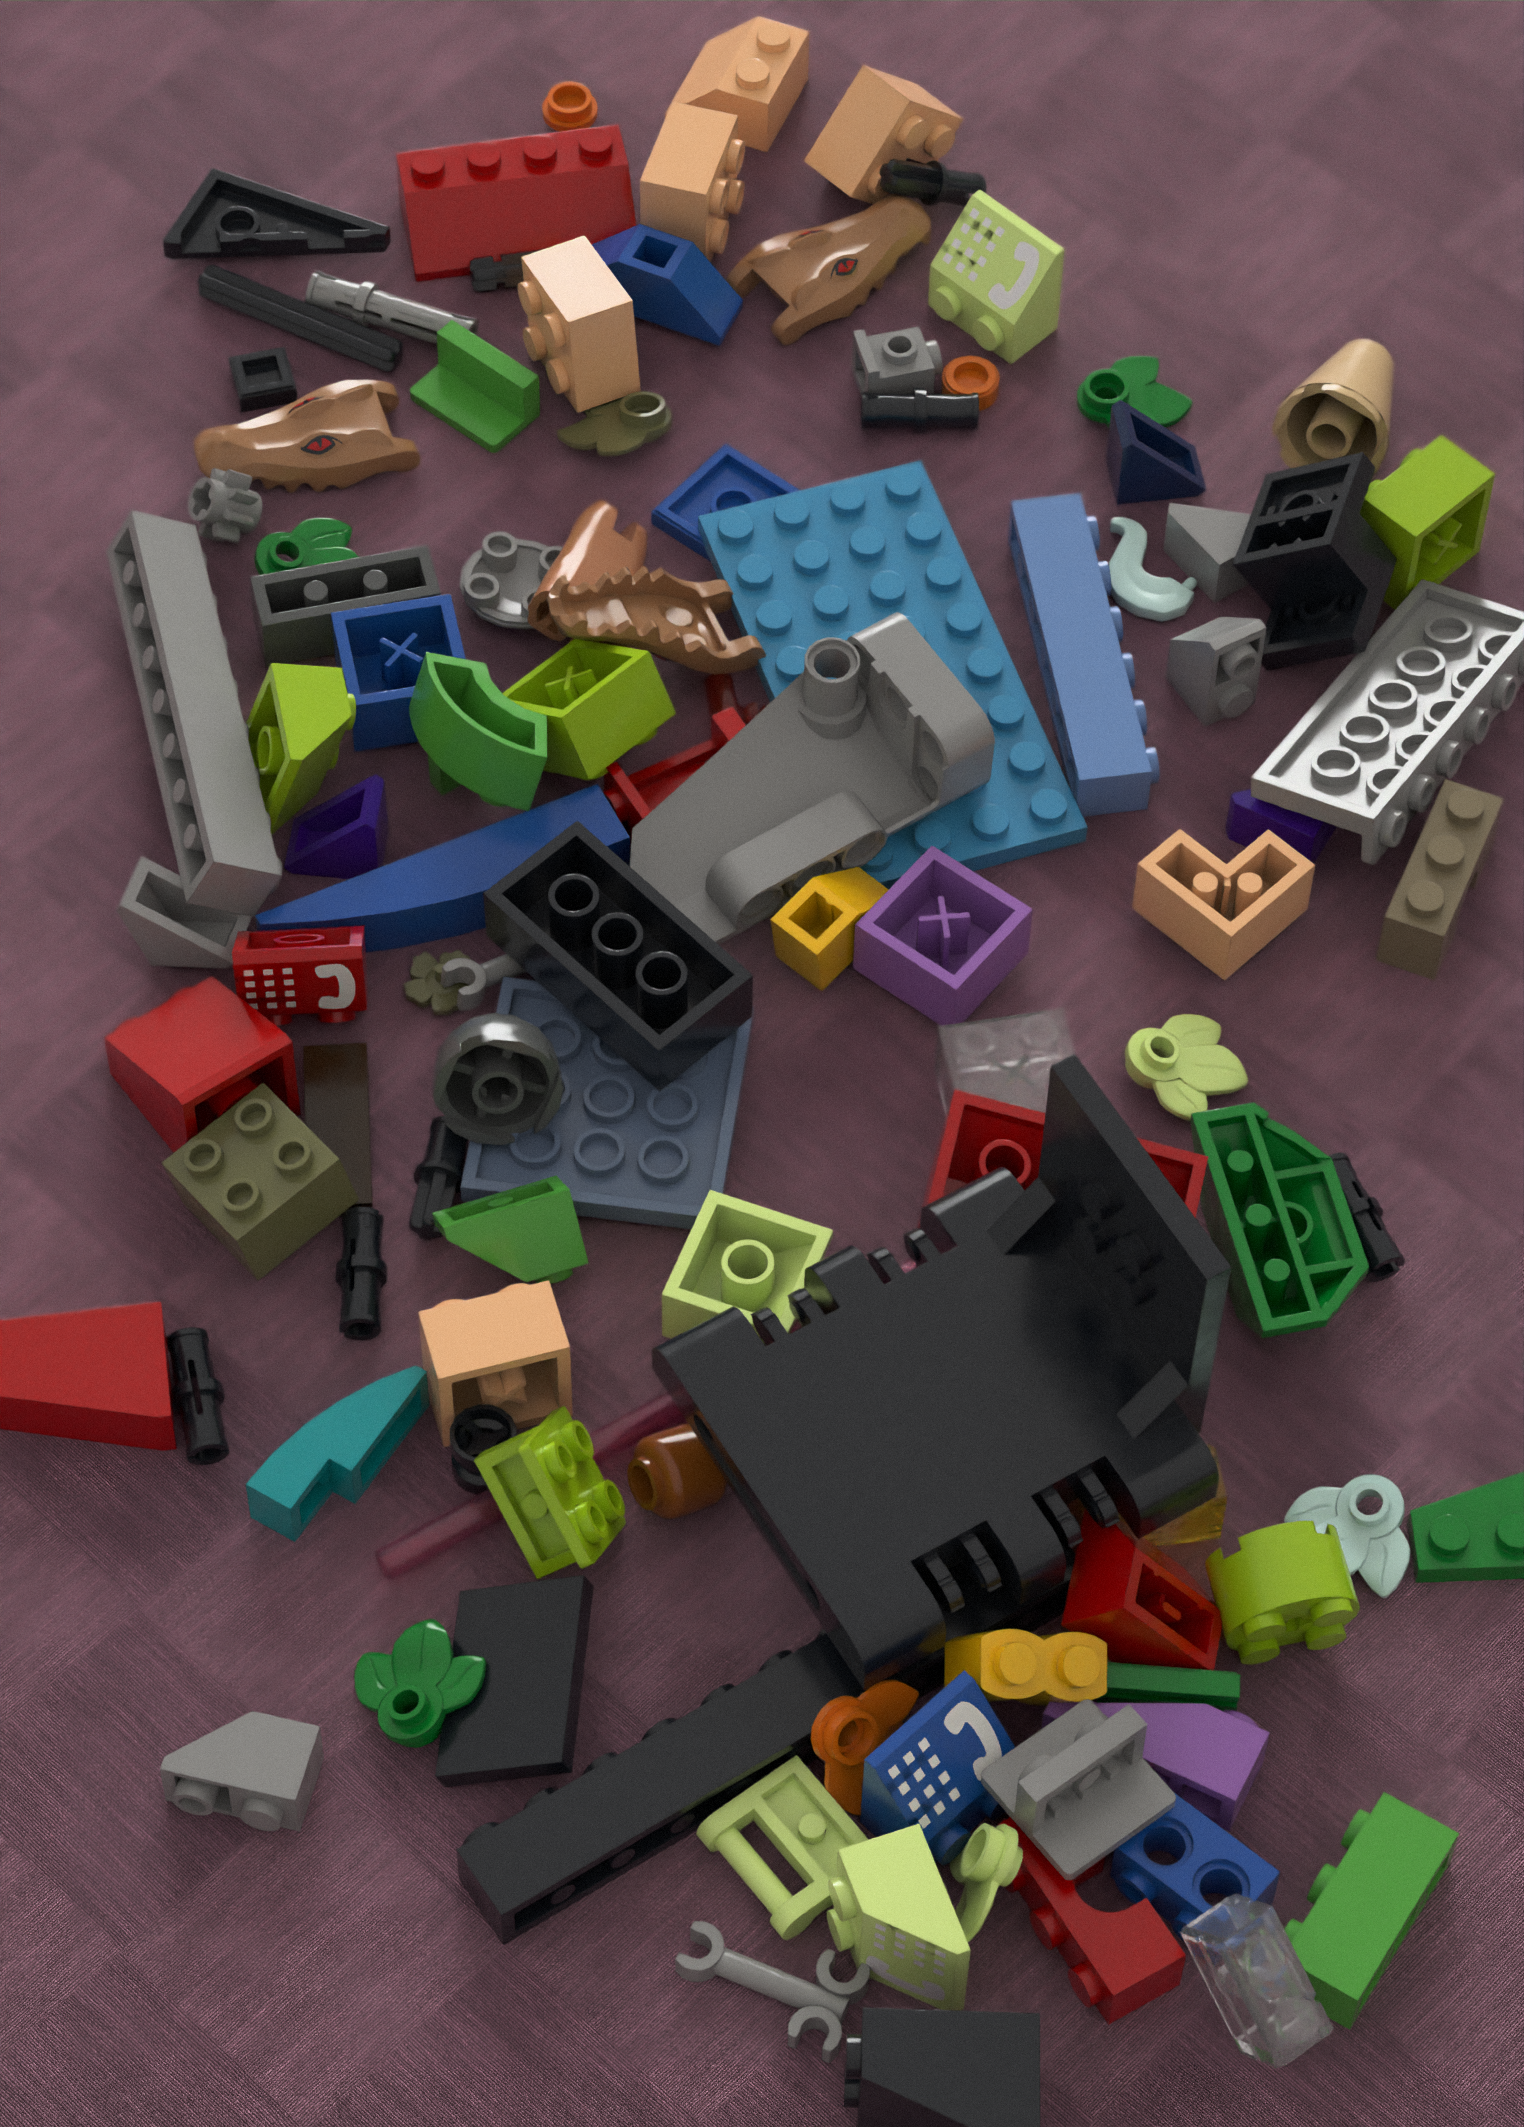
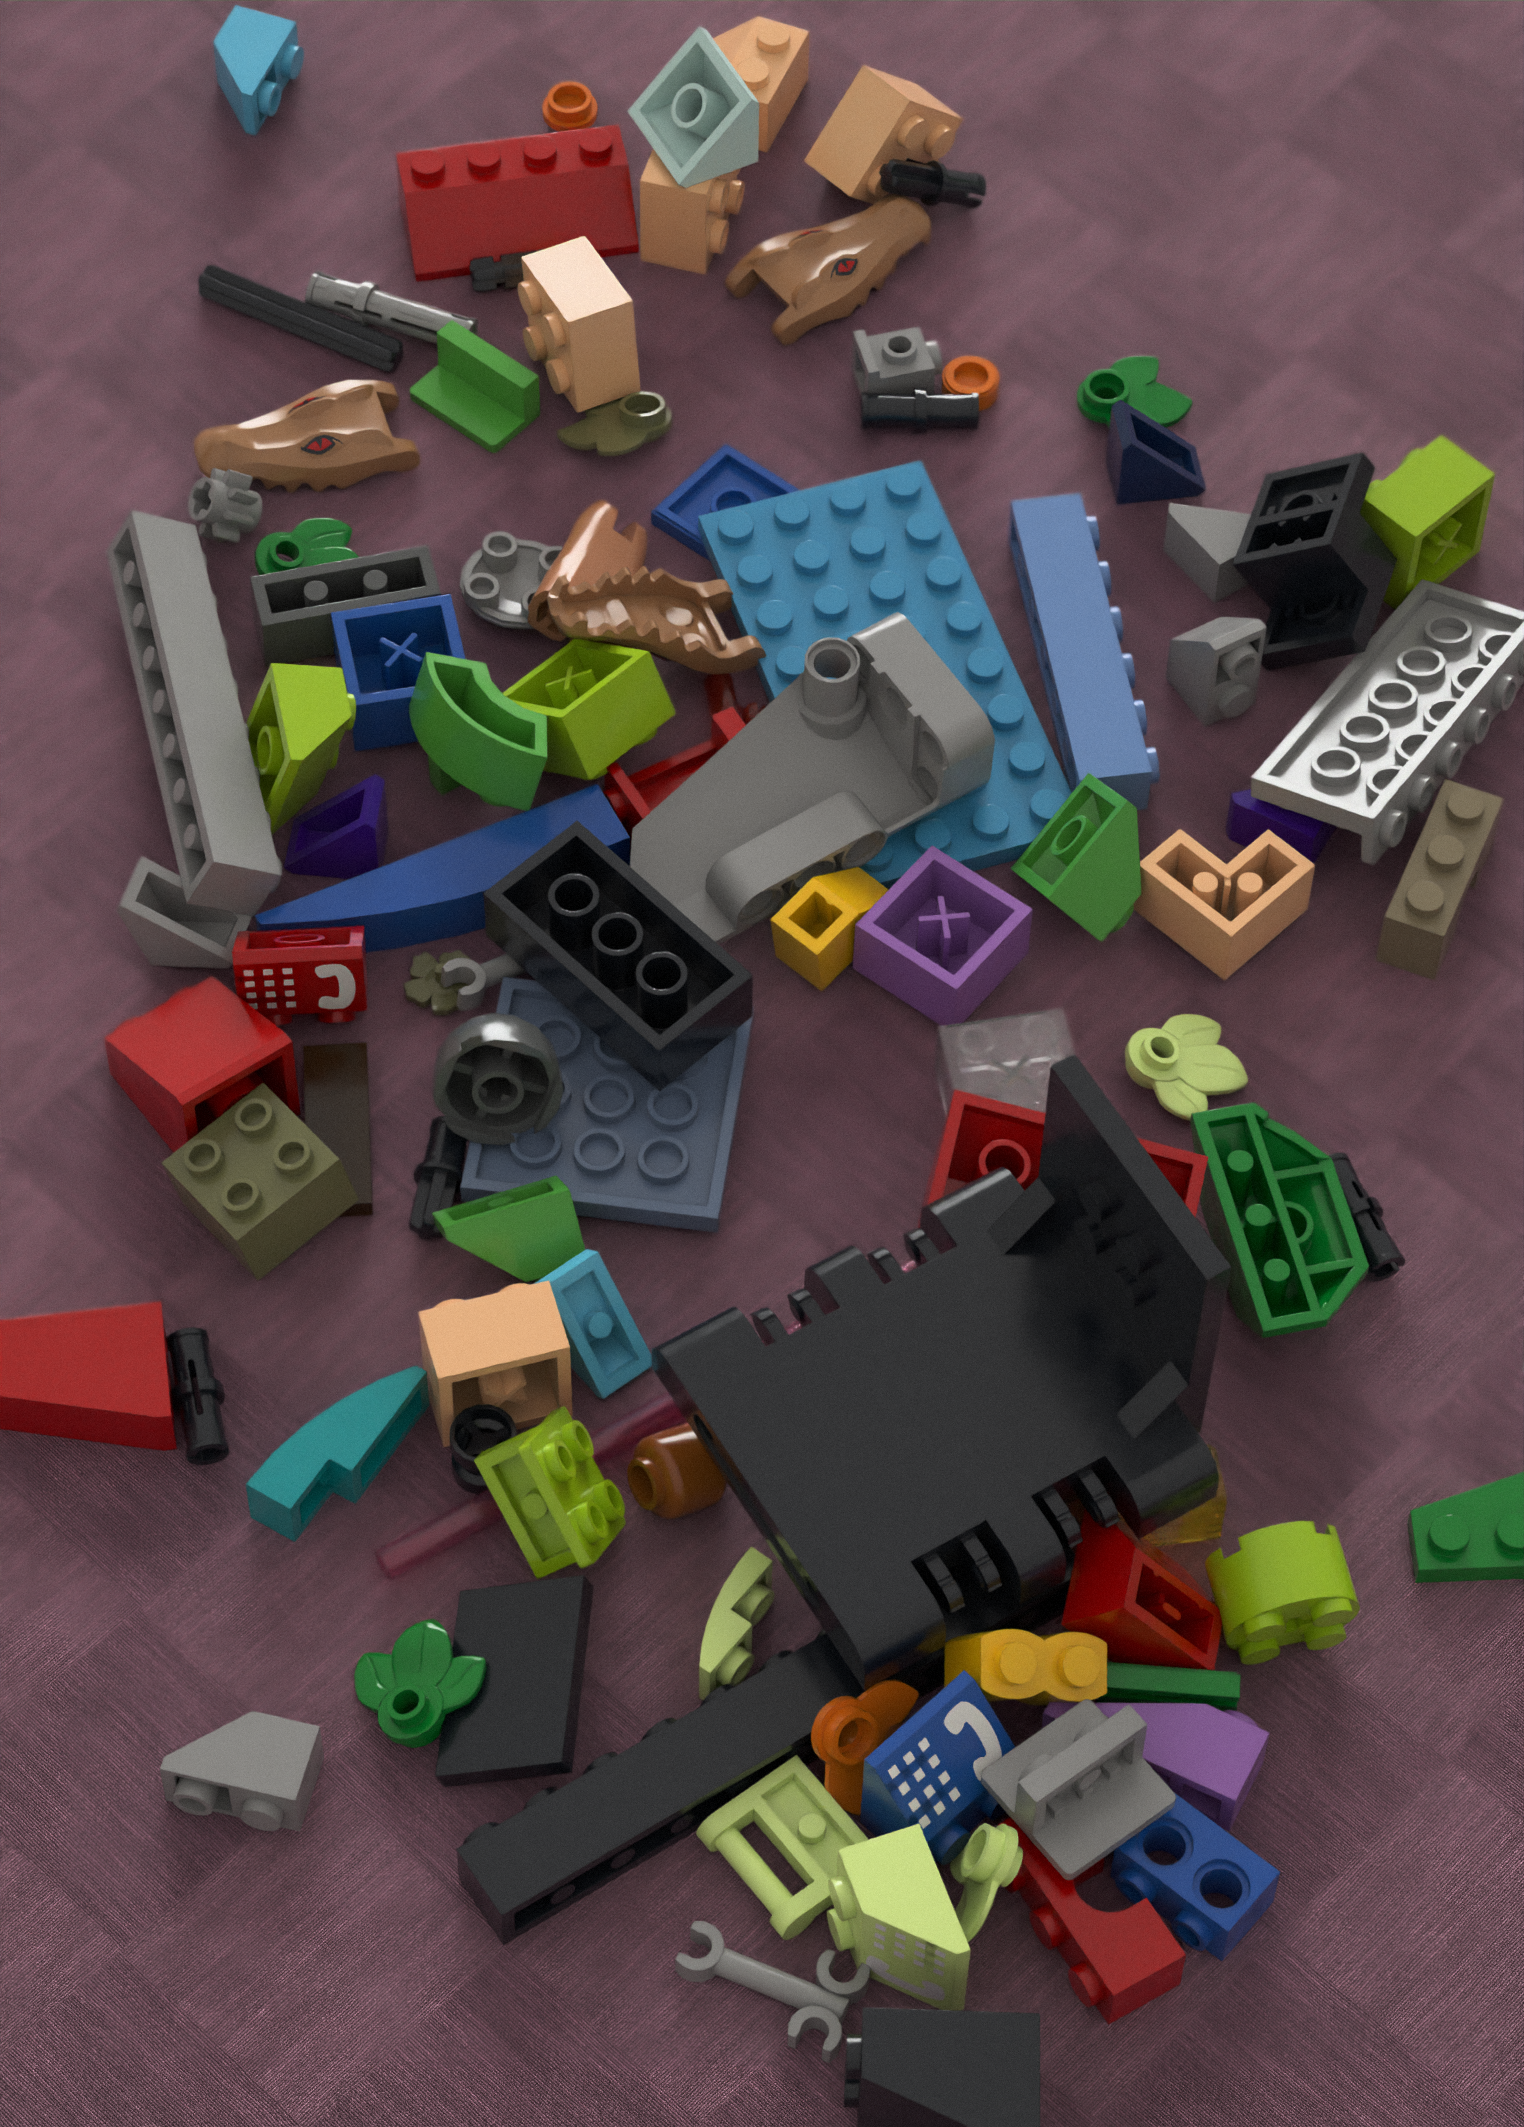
(251, 219): black wing -> none
(254, 63): none -> medium azure slope
(262, 379): black tile -> none
(361, 1273): black pin -> none
(598, 1326): none -> medium azure slope
(671, 282): blue slope -> none
(699, 114): none -> light aqua slope
(728, 1633): none -> yellowish green slope
(741, 1260): yellowish green slope -> none
(997, 279): yellowish green slope -> none
(1088, 858): none -> bright green slope
(1136, 589): light aqua piece -> none
(1256, 1980): clear brick -> none
(1339, 408): tan cone -> none
(1369, 1542): light aqua plate -> none
(1369, 1903): bright green brick -> none

